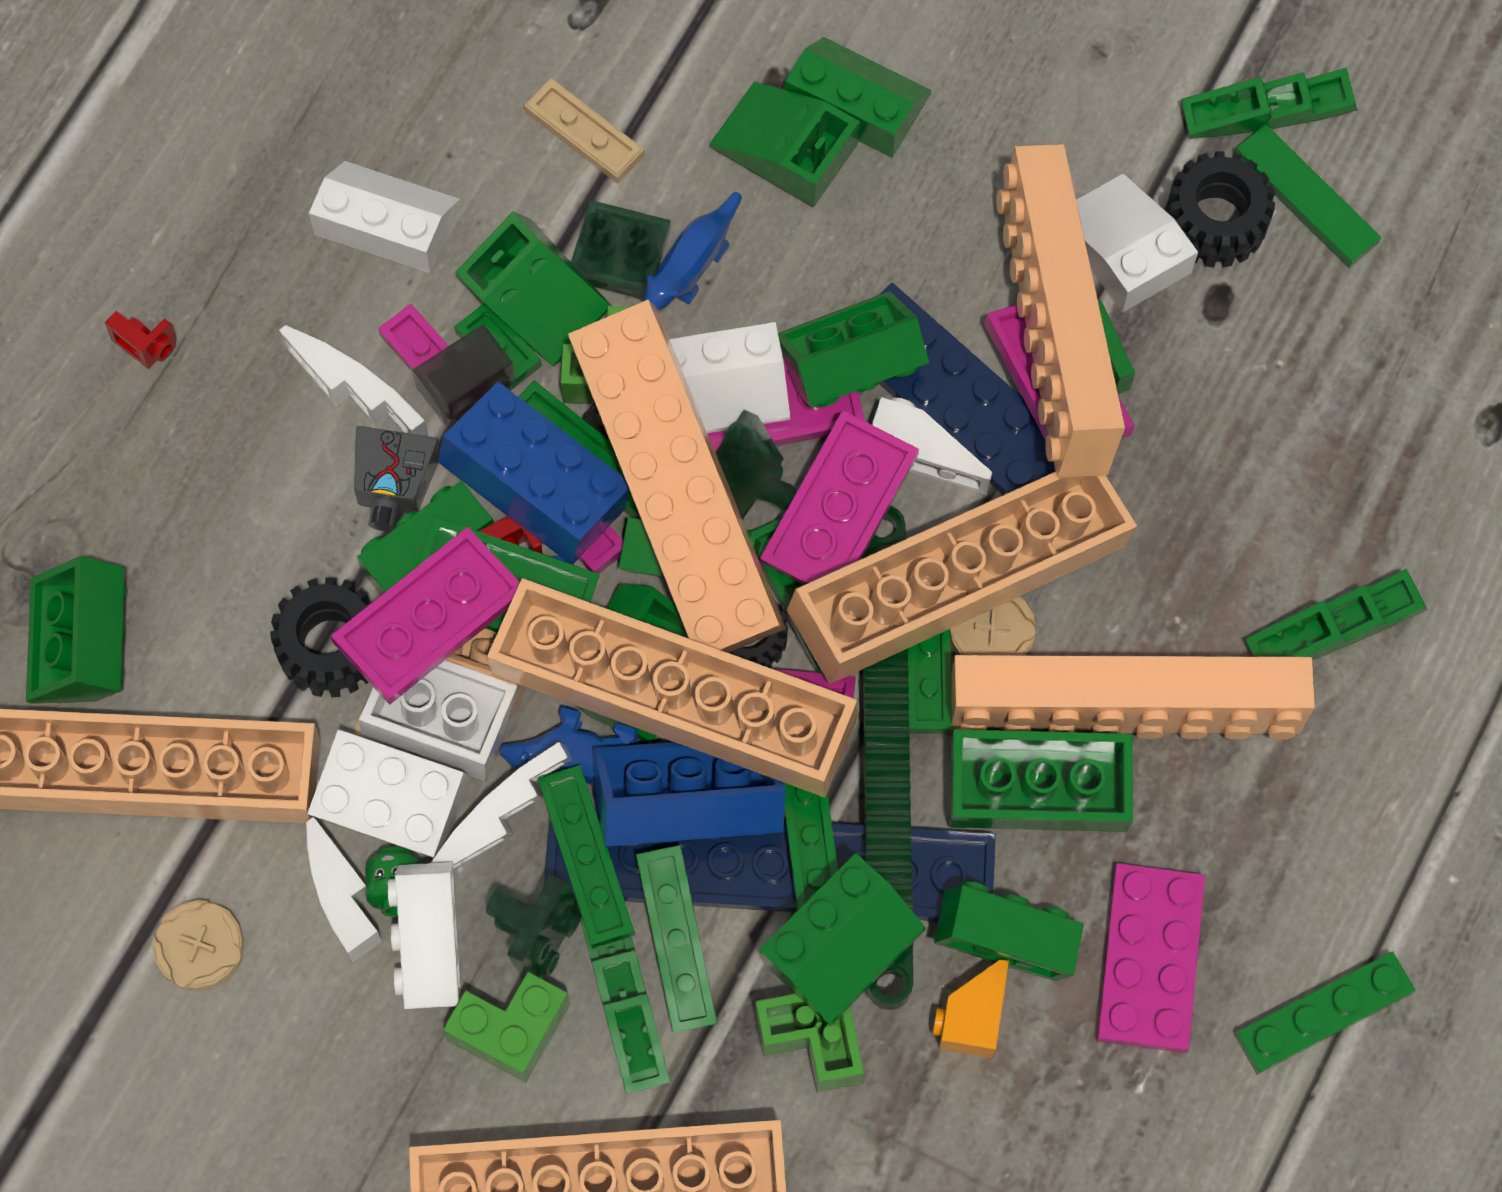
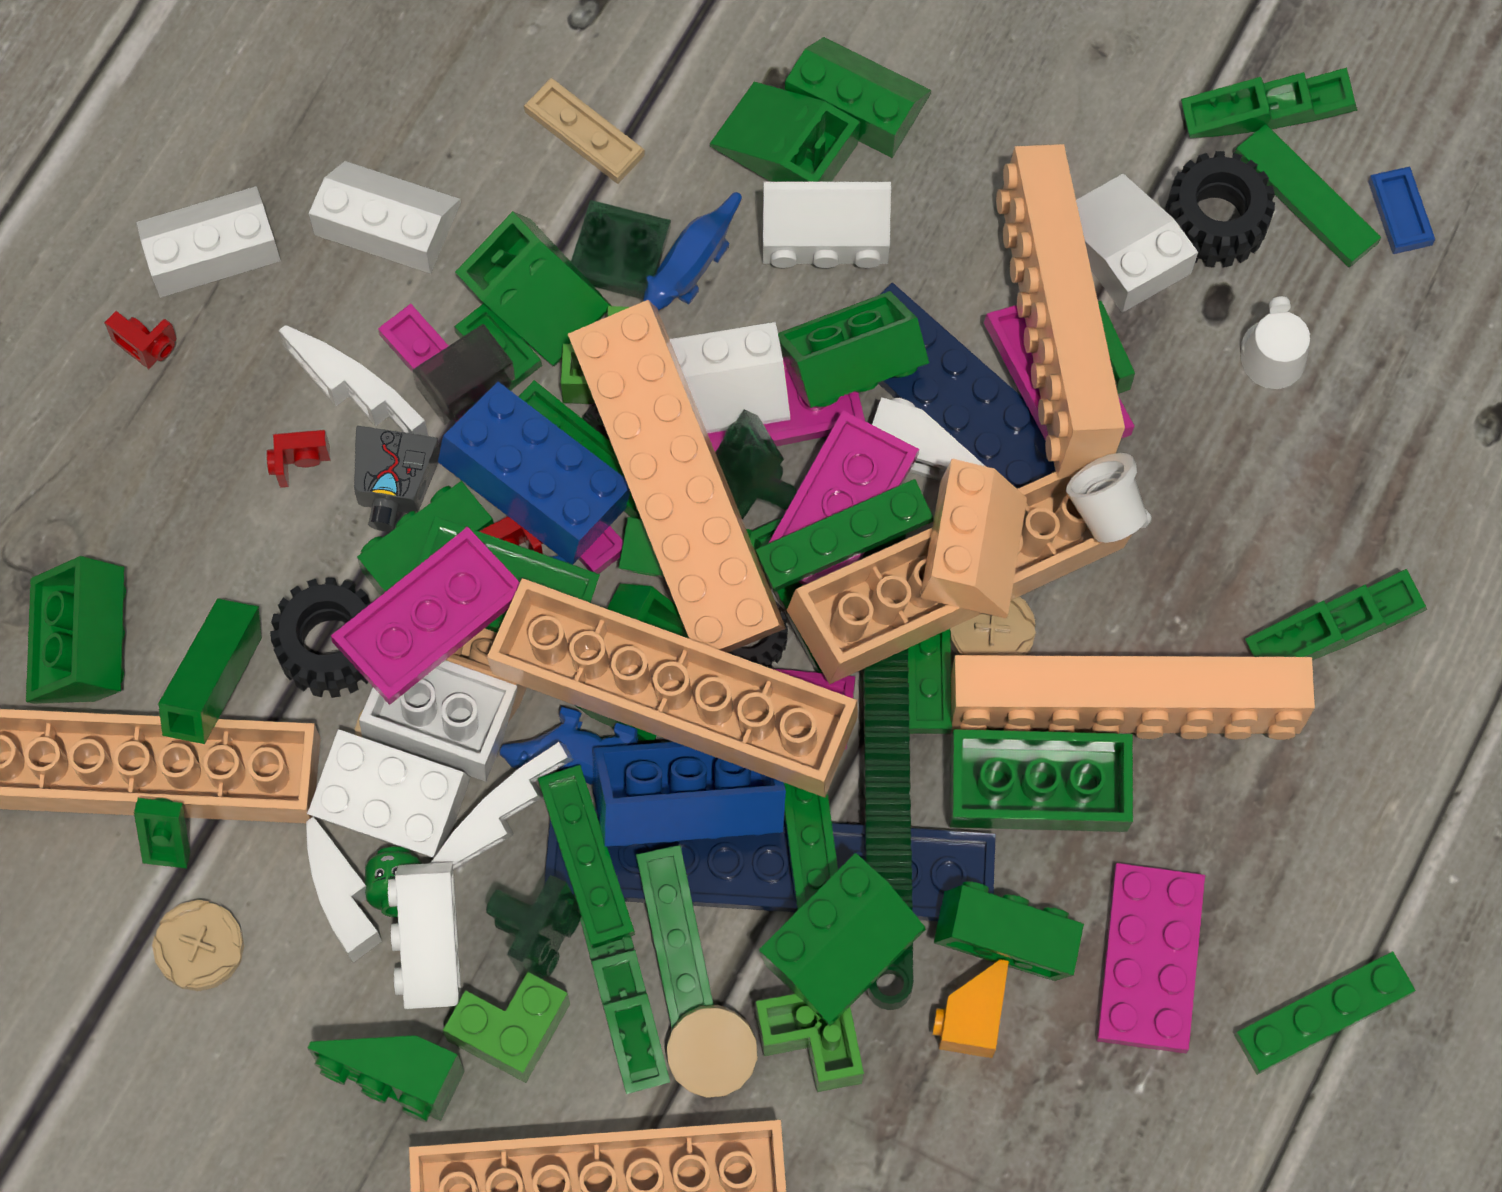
(162, 832): none -> green plate
(207, 241): none -> white slope
(210, 671): none -> green brick
(296, 448): none -> red bracket
(397, 1067): none -> green slope
(712, 1051): none -> tan tile
(826, 223): none -> white slope
(844, 535): none -> green plate
(974, 540): none -> light nougat slope
(1109, 497): none -> white hat
(1276, 347): none -> white hat
(1401, 210): none -> blue tile

